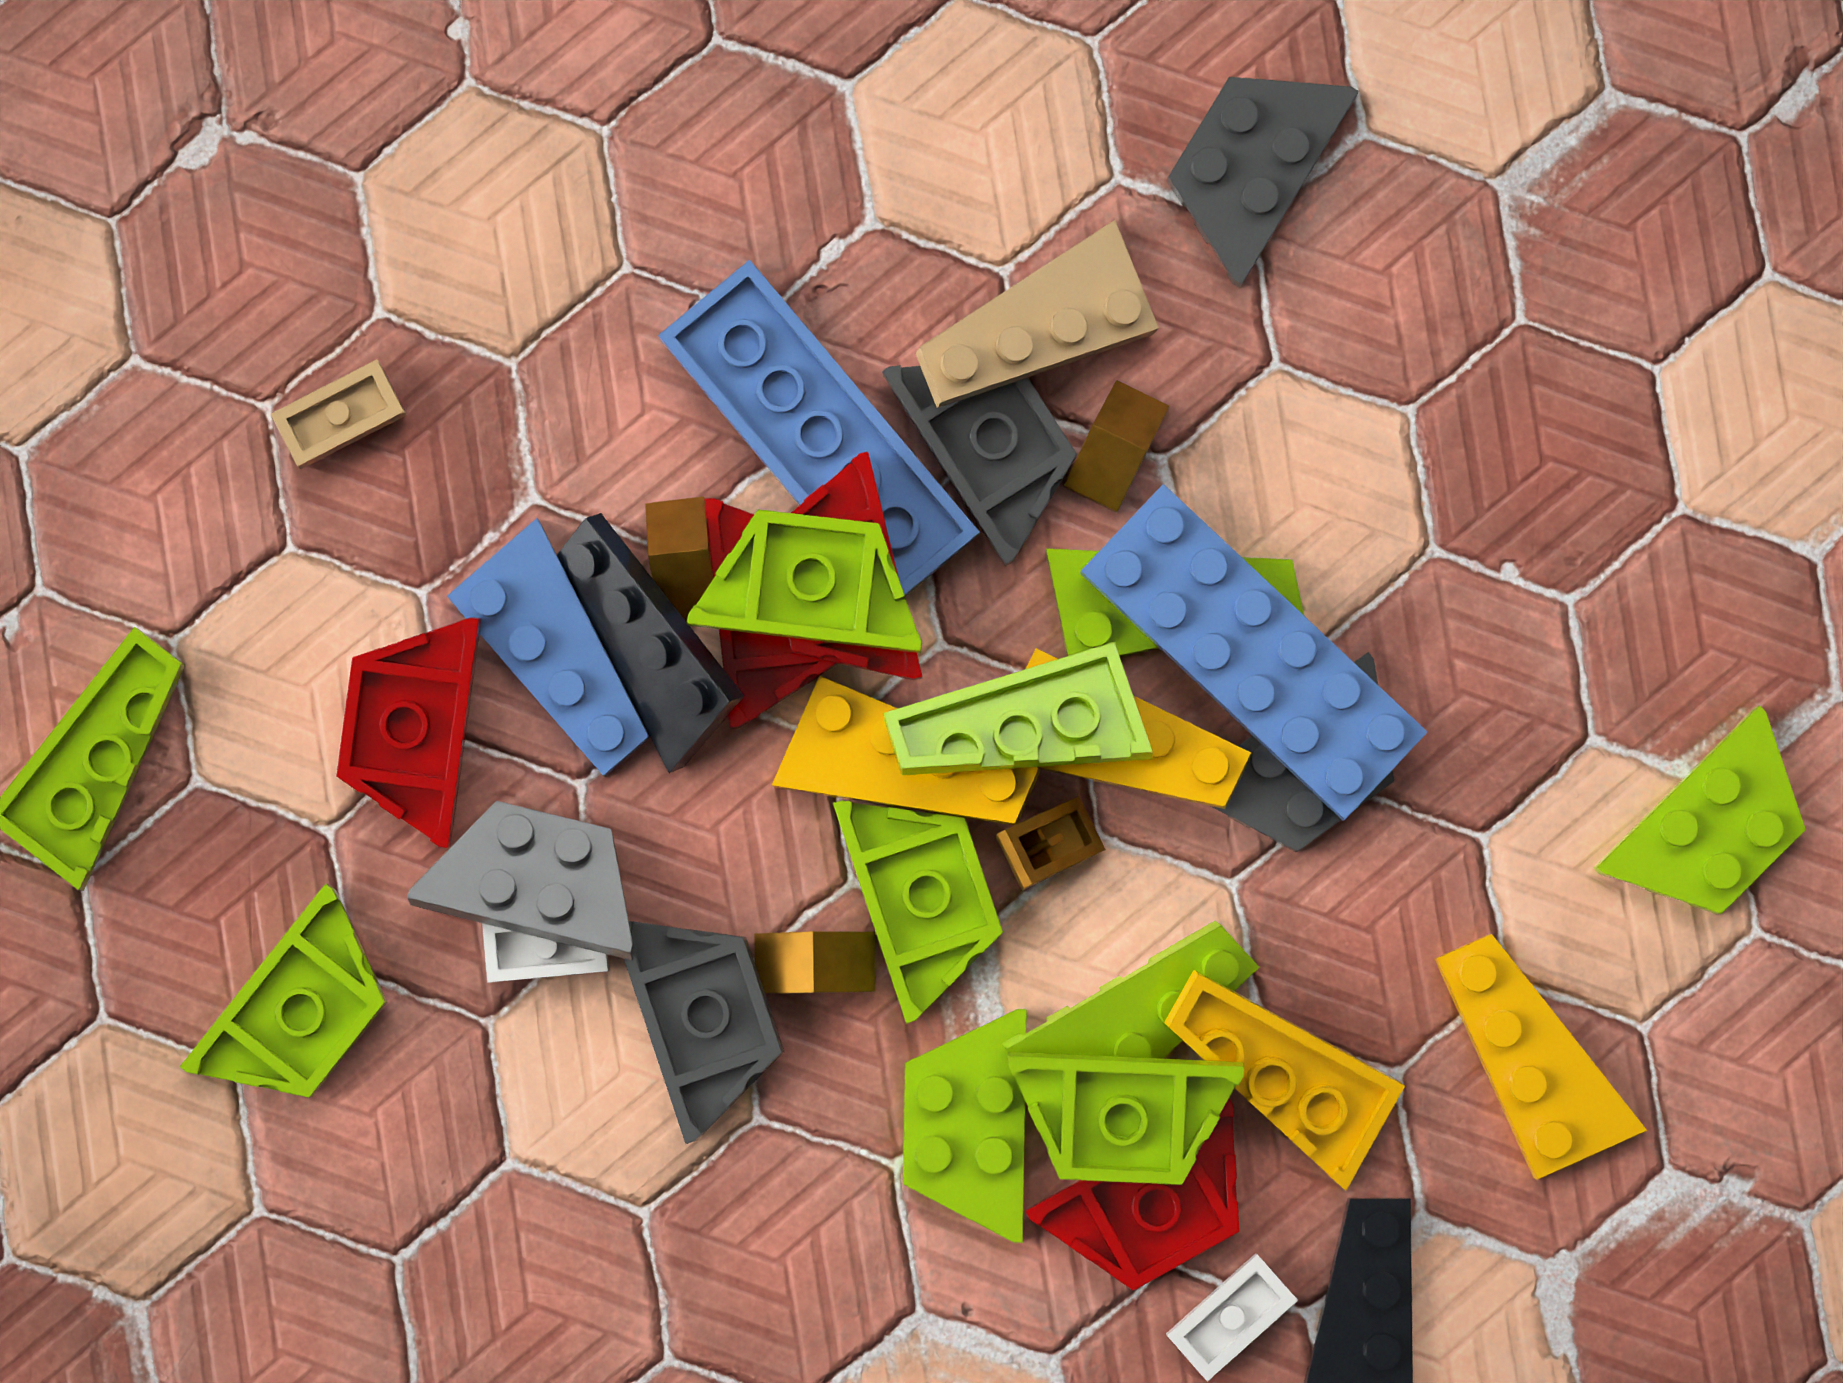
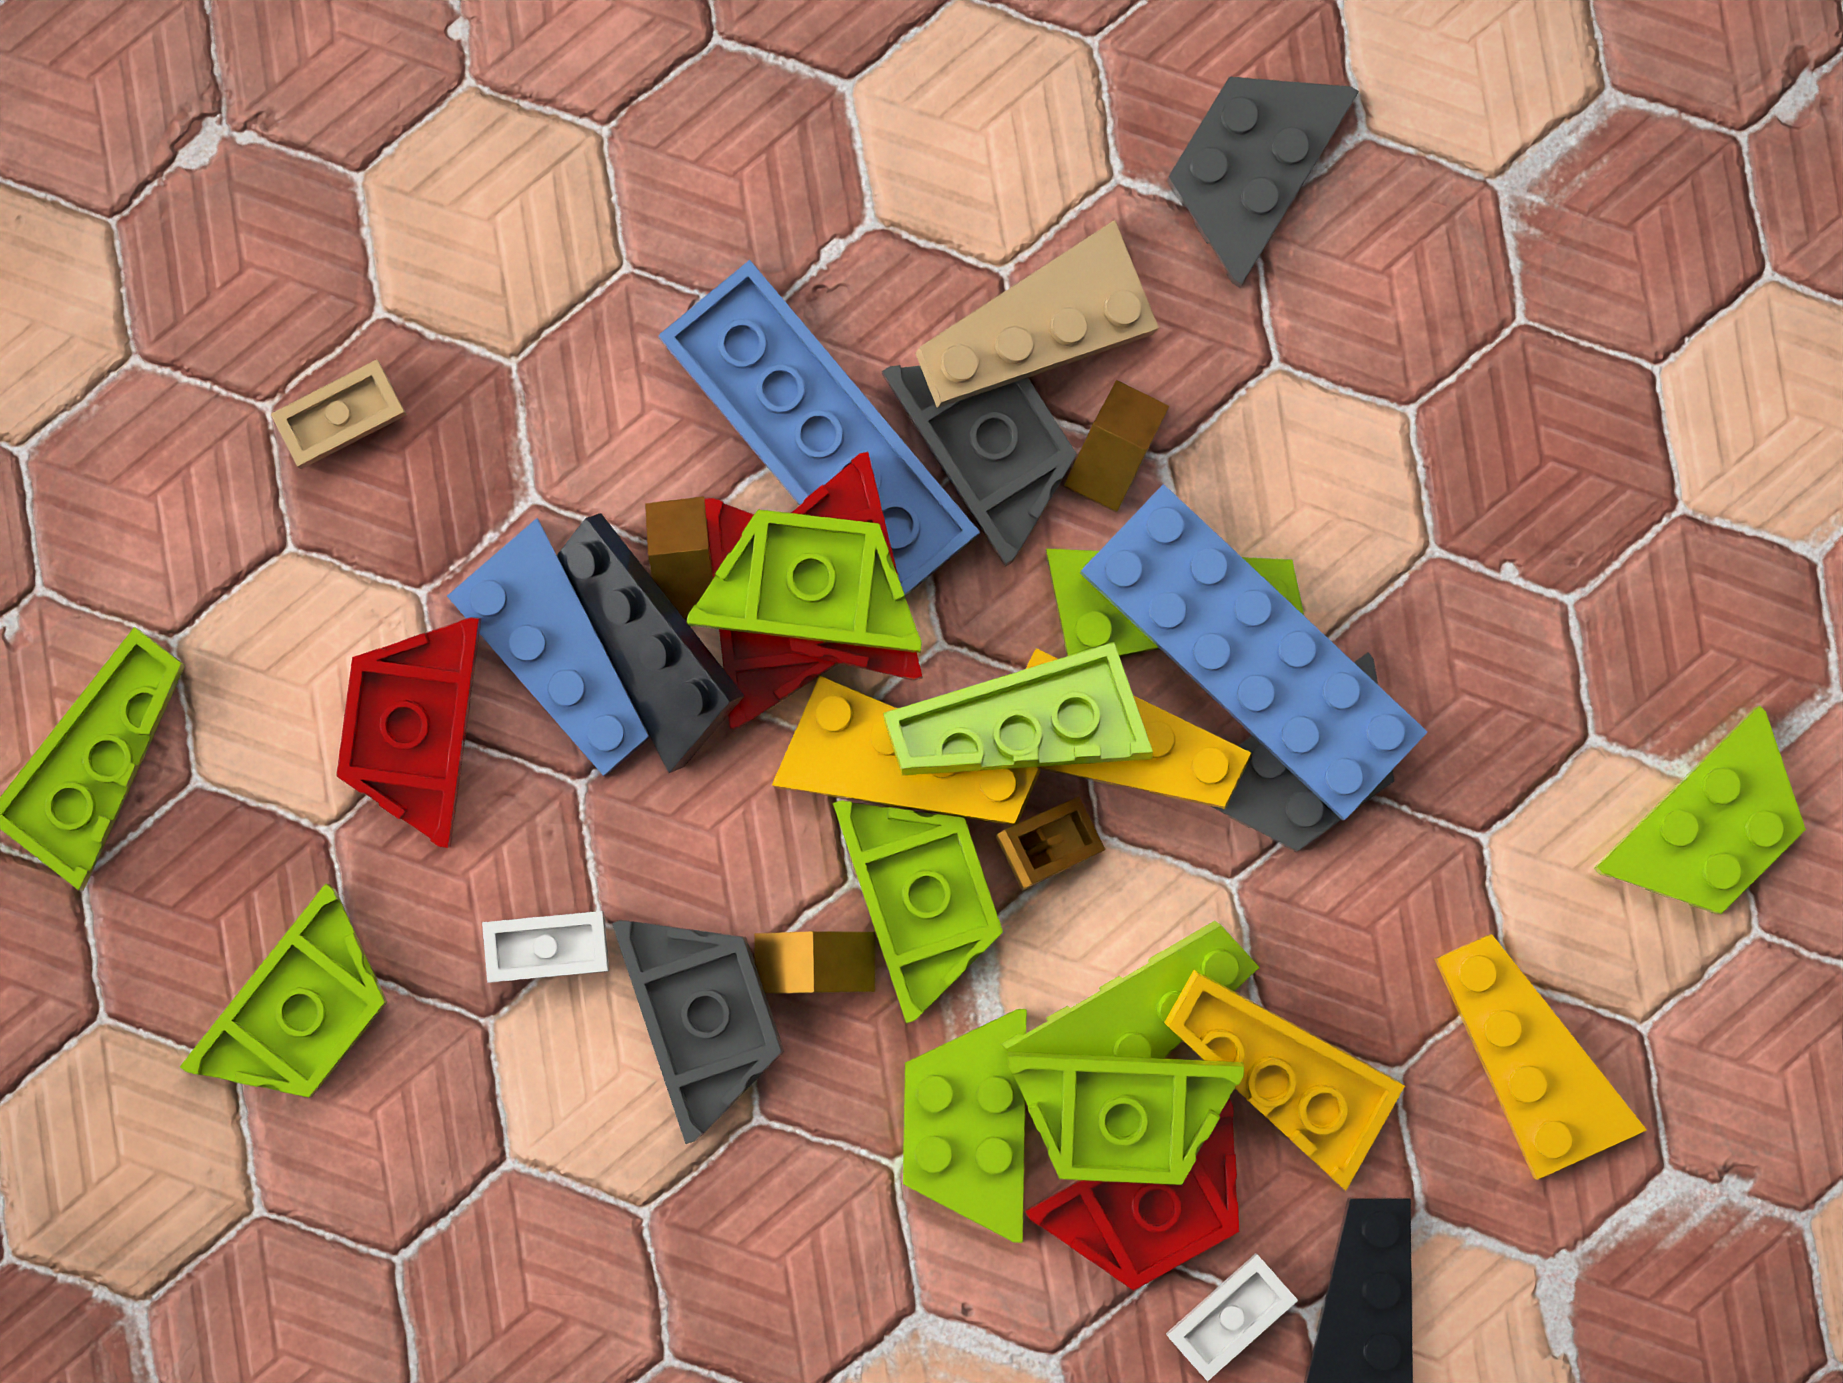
(533, 878): wing -> none

